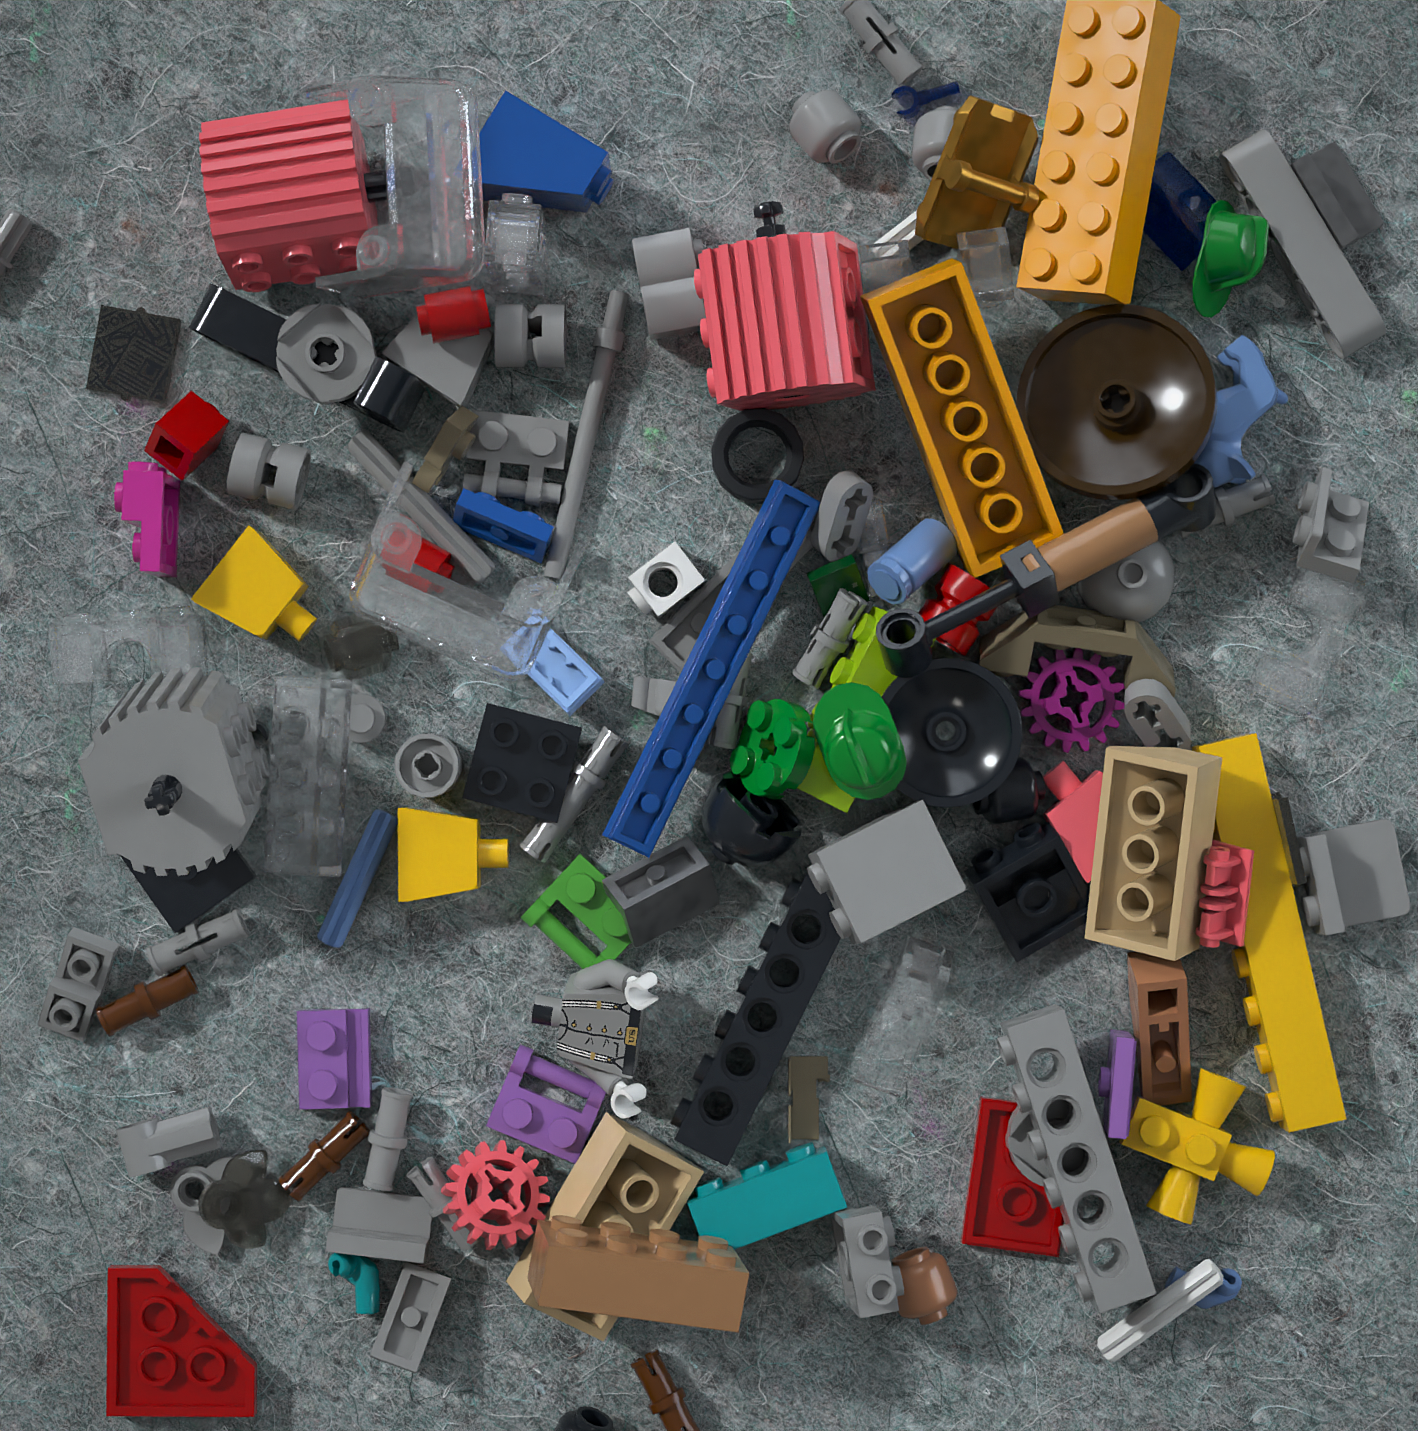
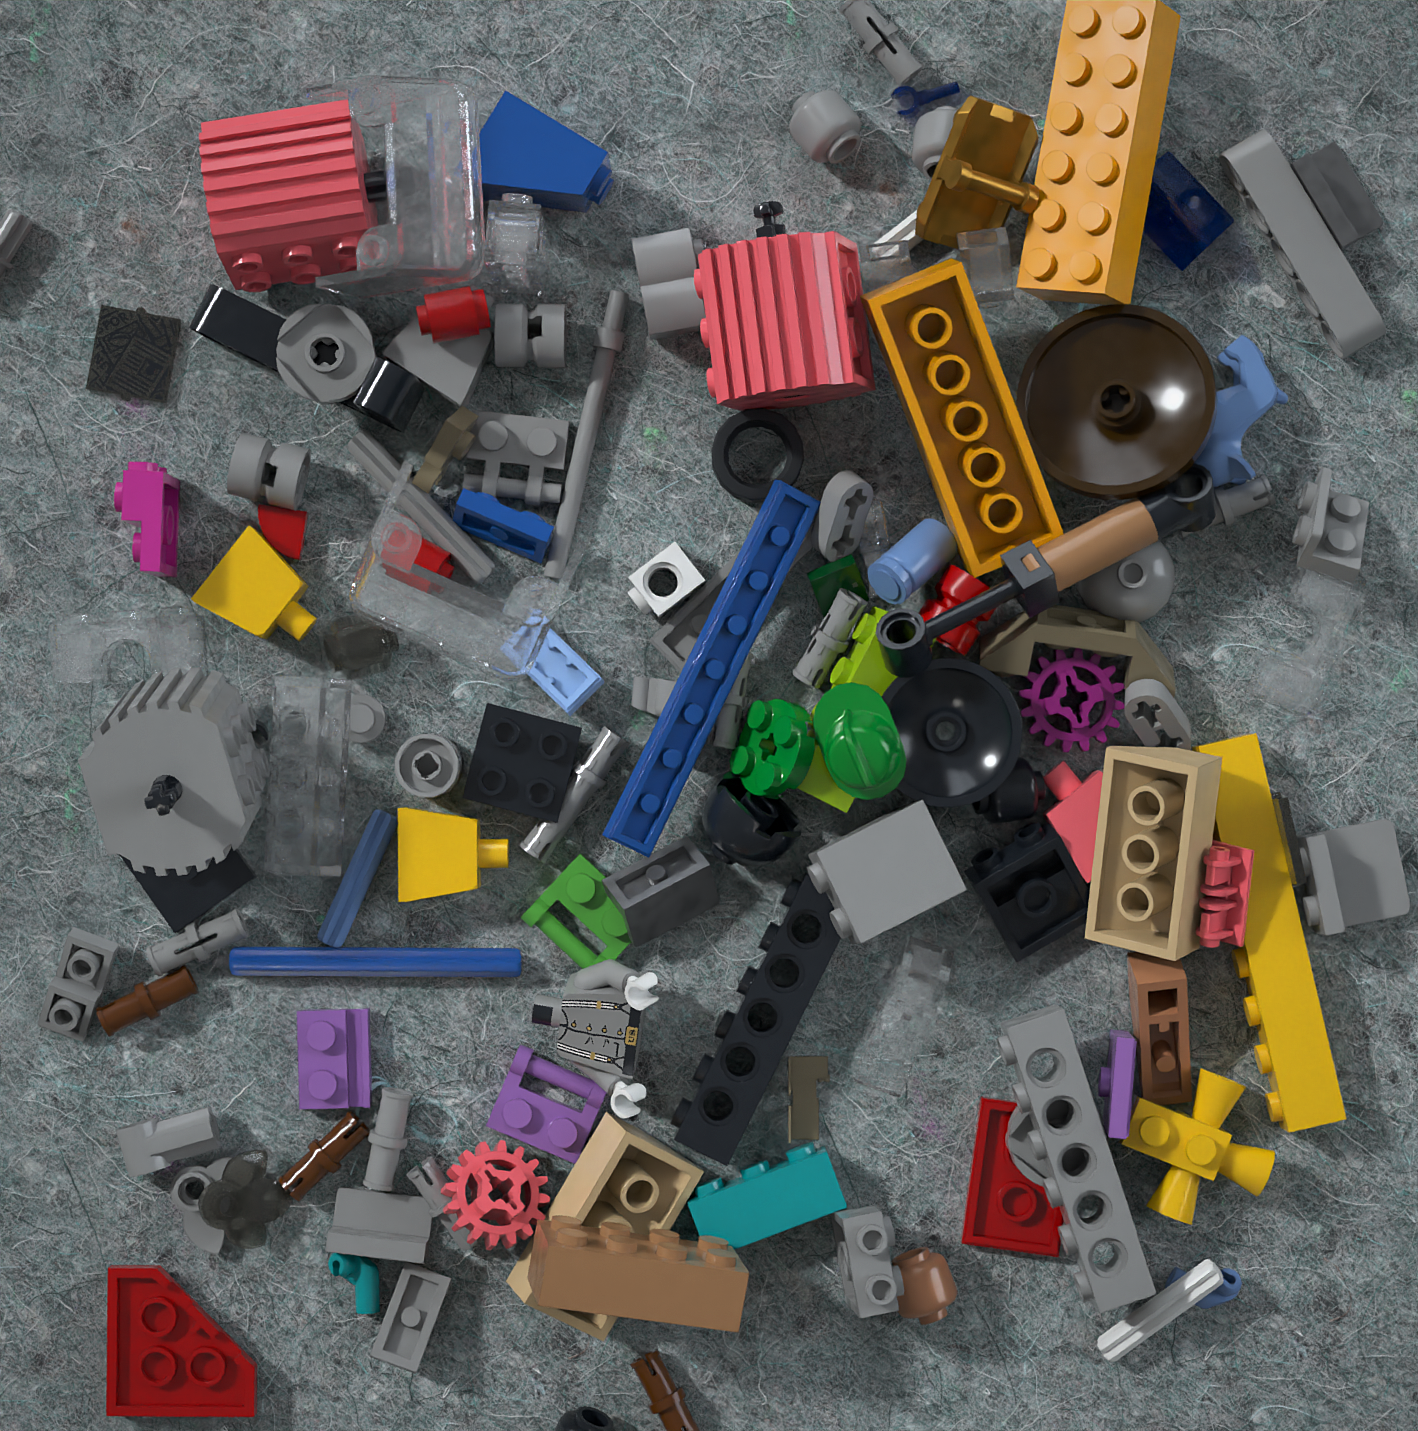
(186, 435): red brick -> none
(284, 529): none -> red tile
(375, 961): none -> blue axle
(1229, 256): green piece -> none

